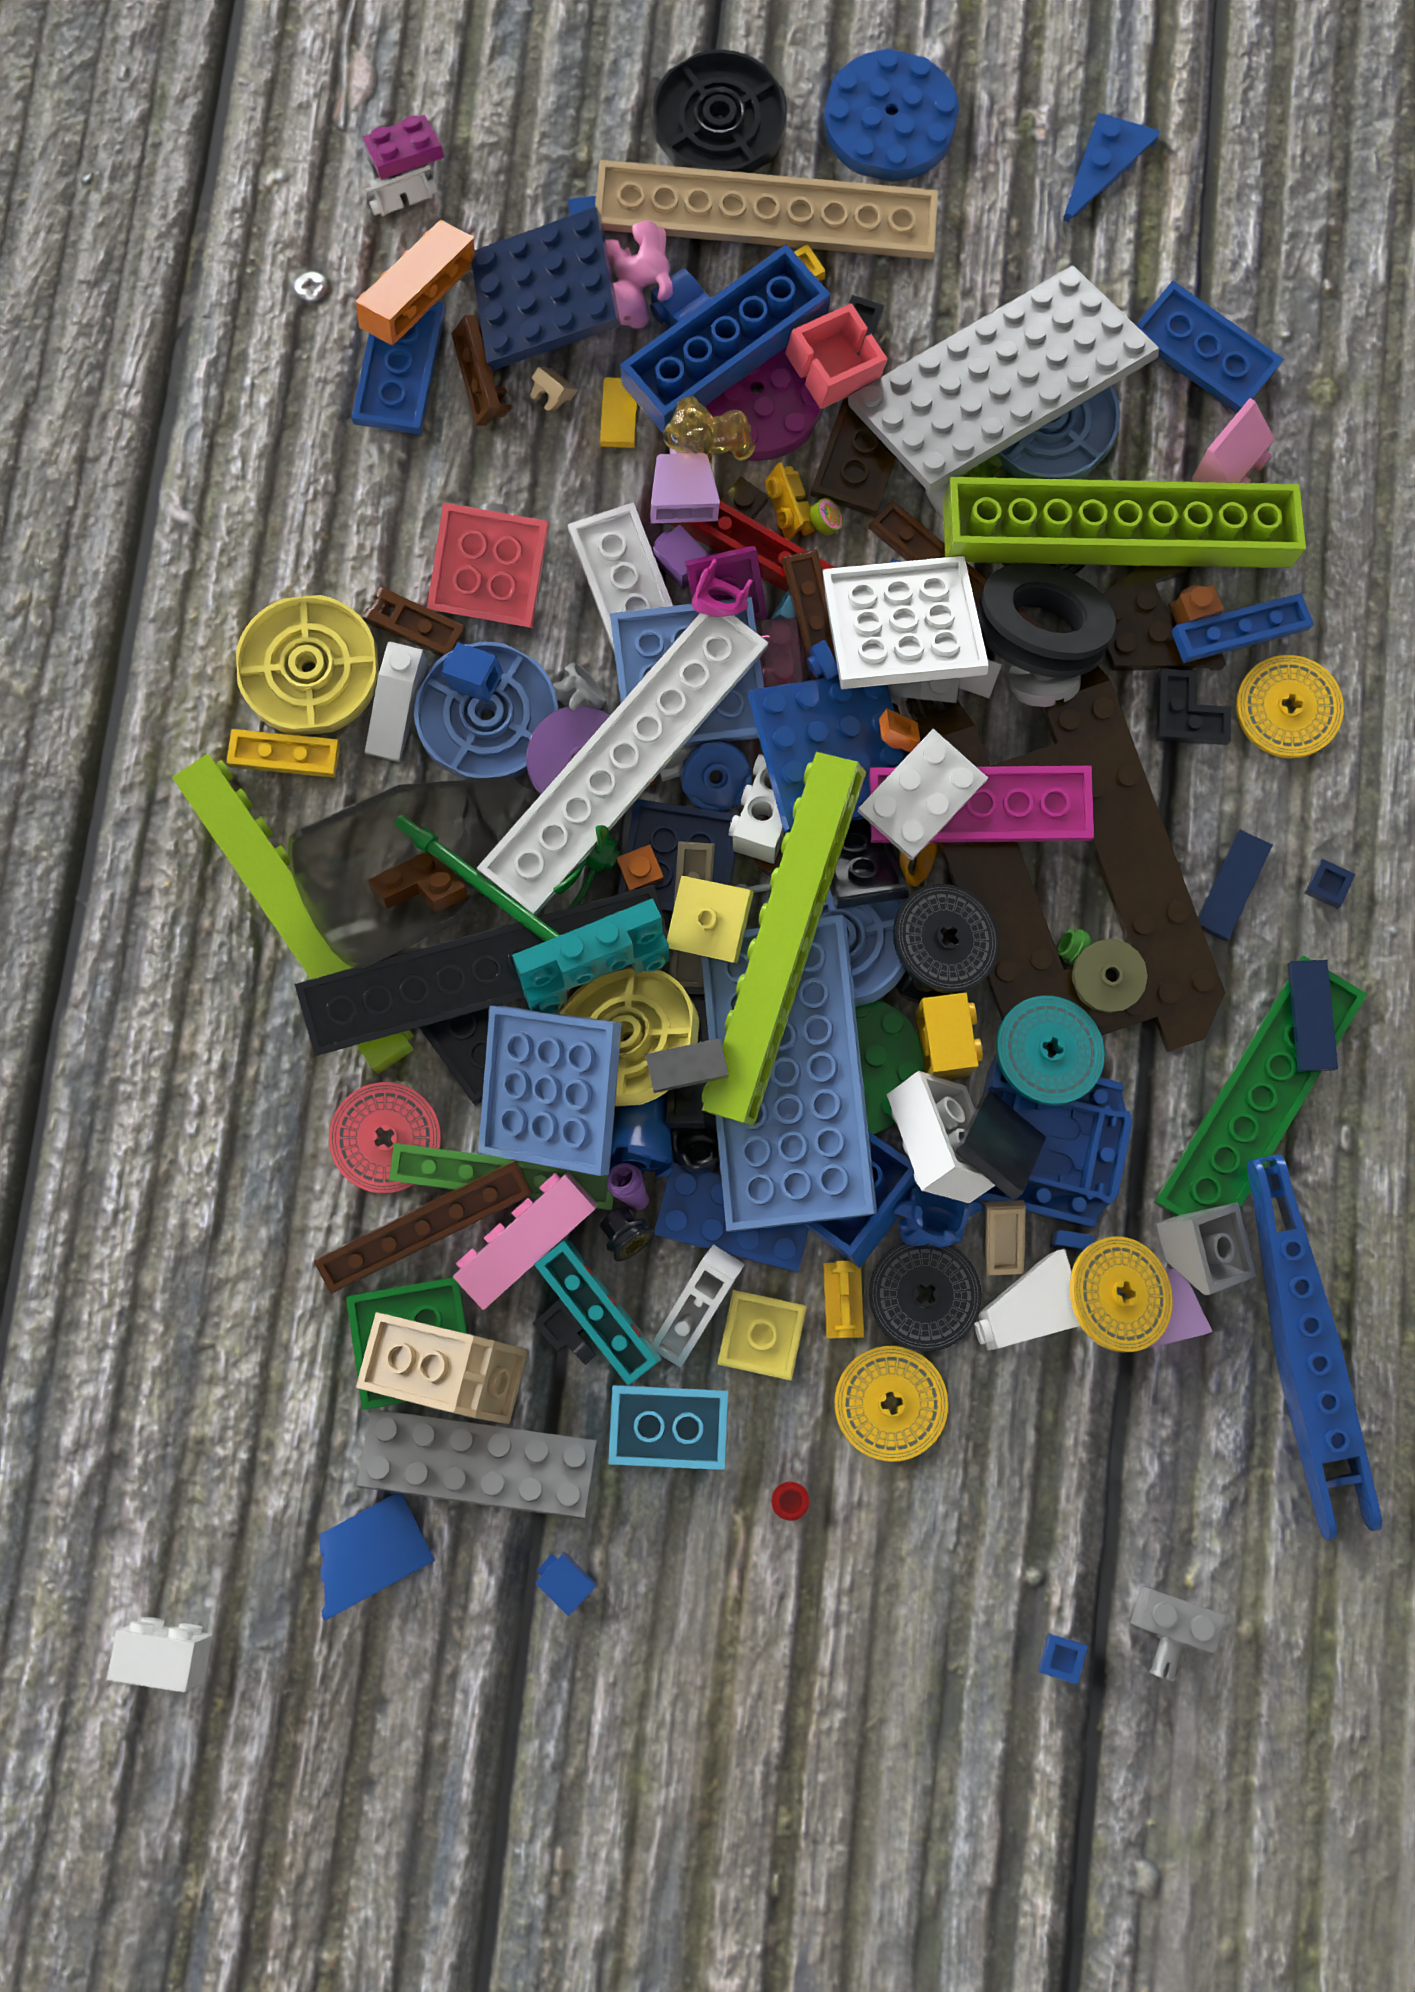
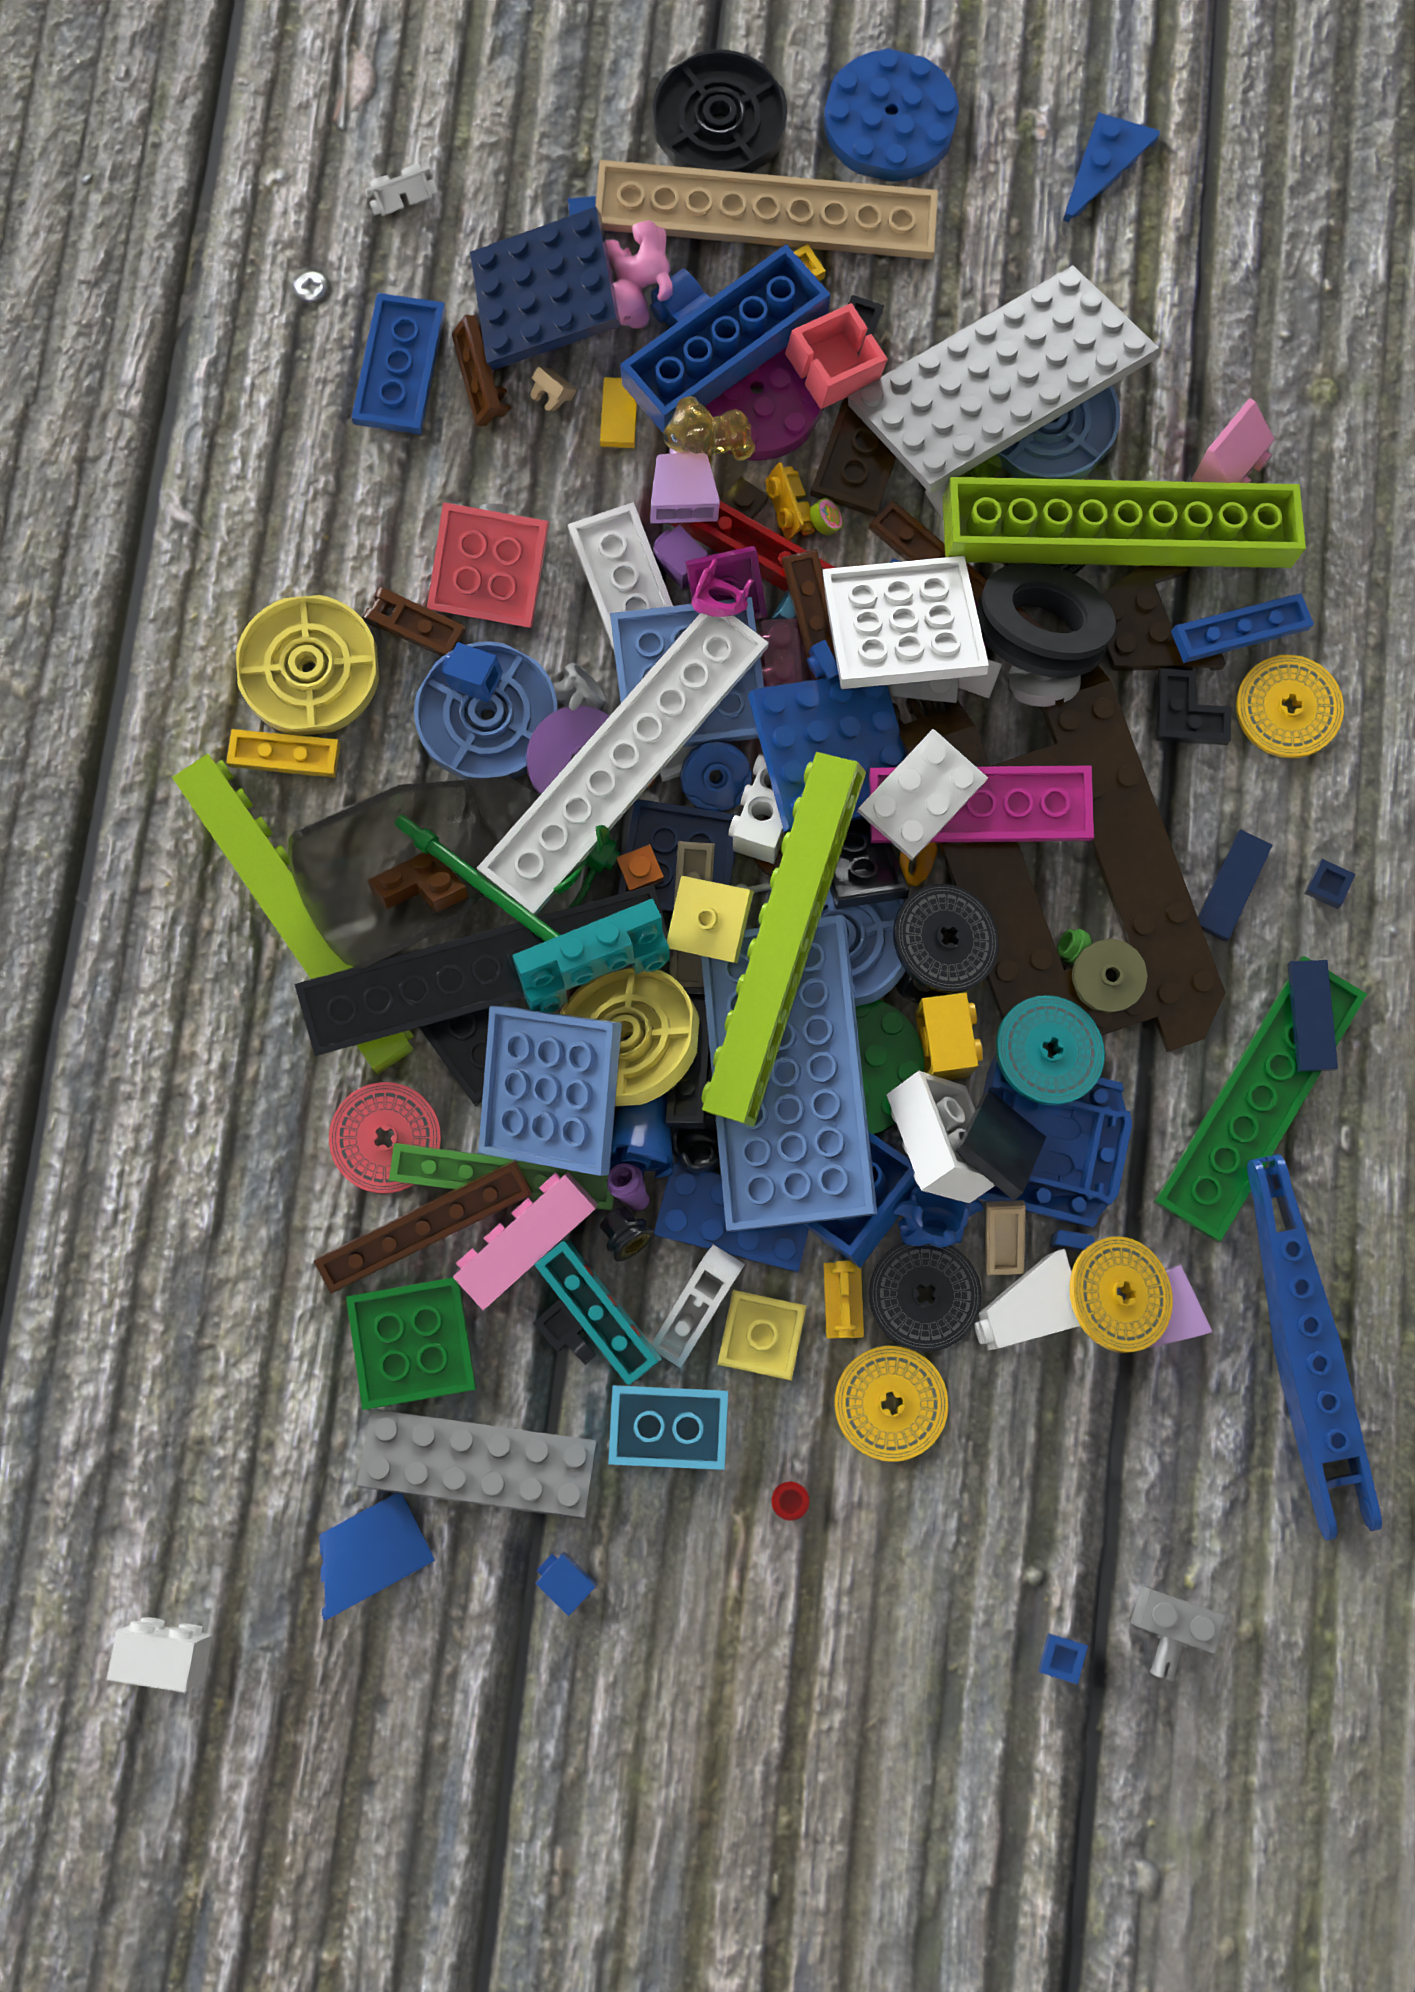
(394, 700): white slope -> none
(403, 146): magenta plate -> none
(415, 282): brick -> none
(442, 1368): tan bracket -> none
(687, 1065): flat silver tile -> none
(899, 731): orange plate -> none
(1196, 603): dark orange brick -> none
(1208, 347): blue plate -> none
(1208, 1247): light grey slope -> none

